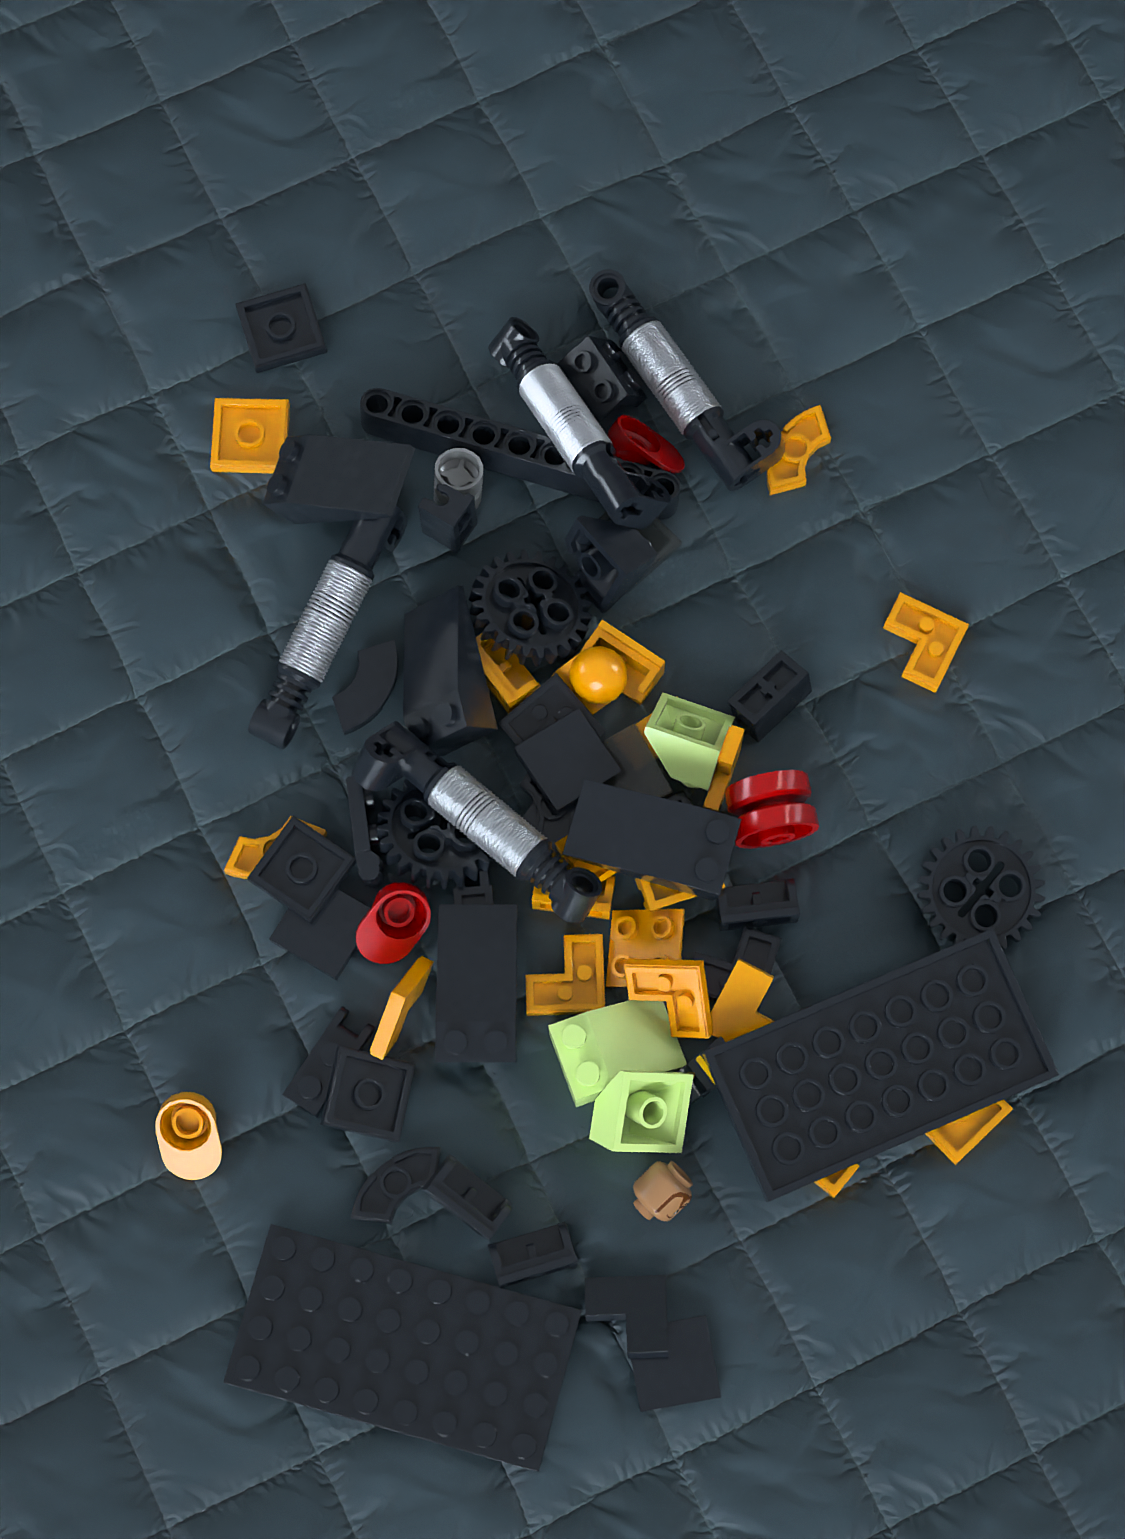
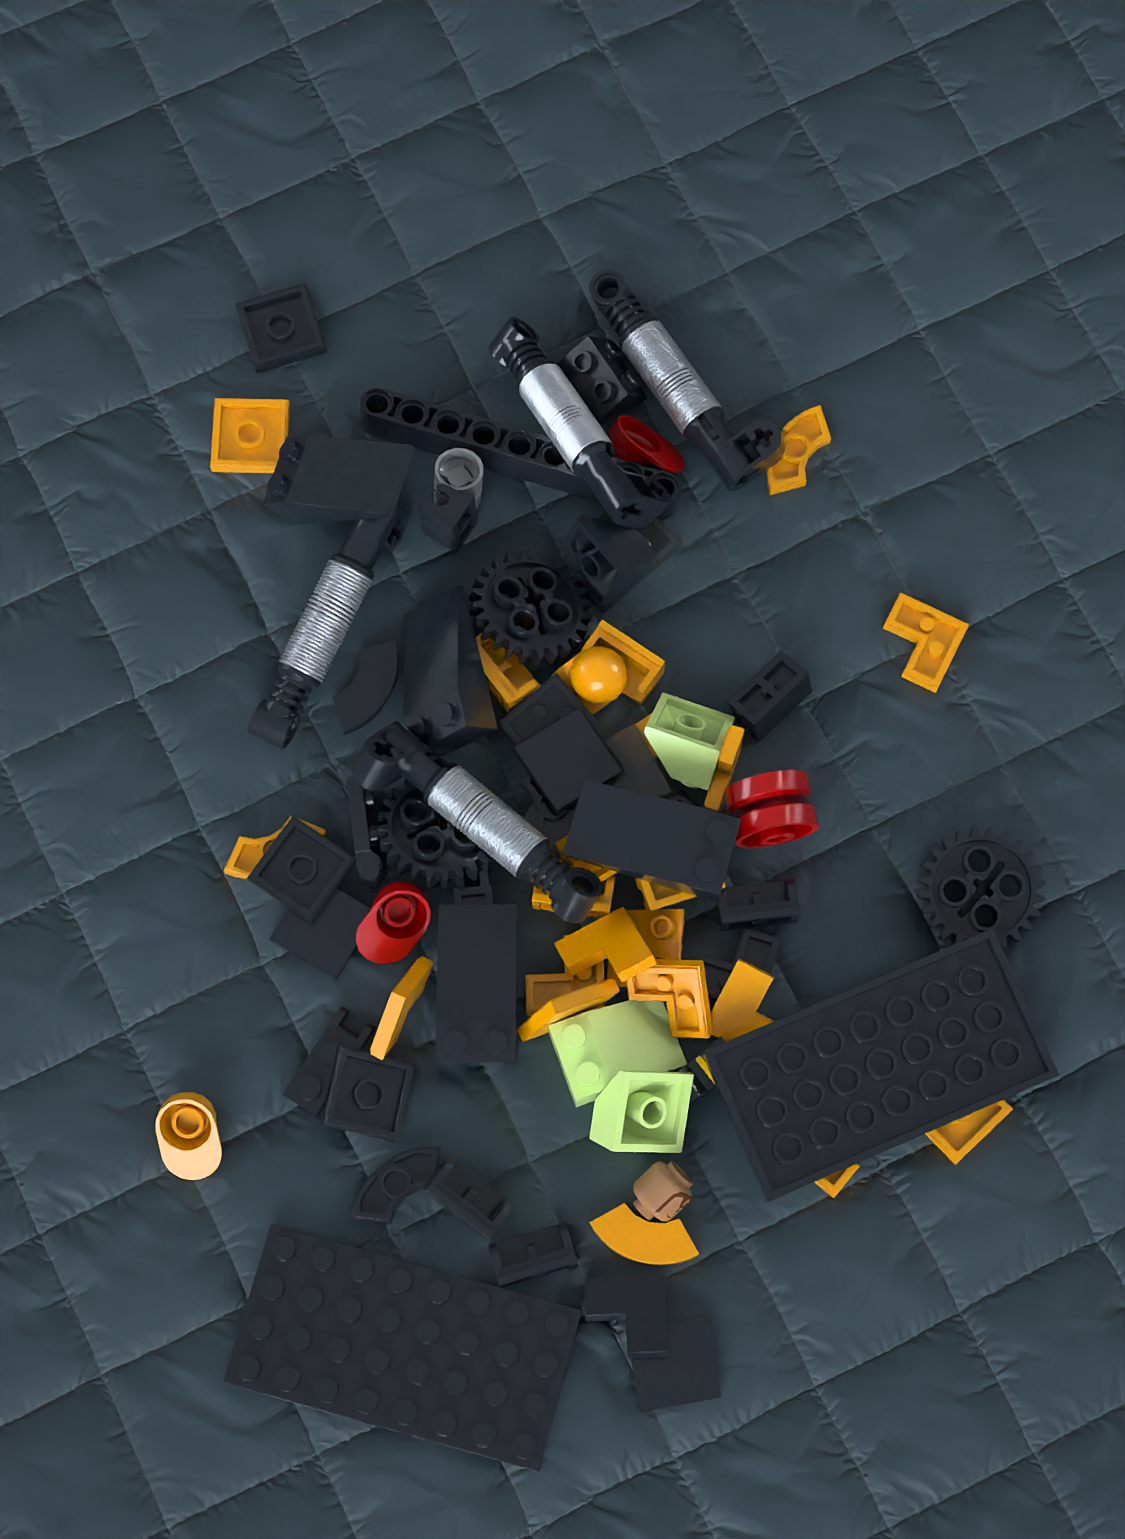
(566, 1007): none -> light orange tile
(608, 938): none -> light orange tile
(644, 1240): none -> light orange tile

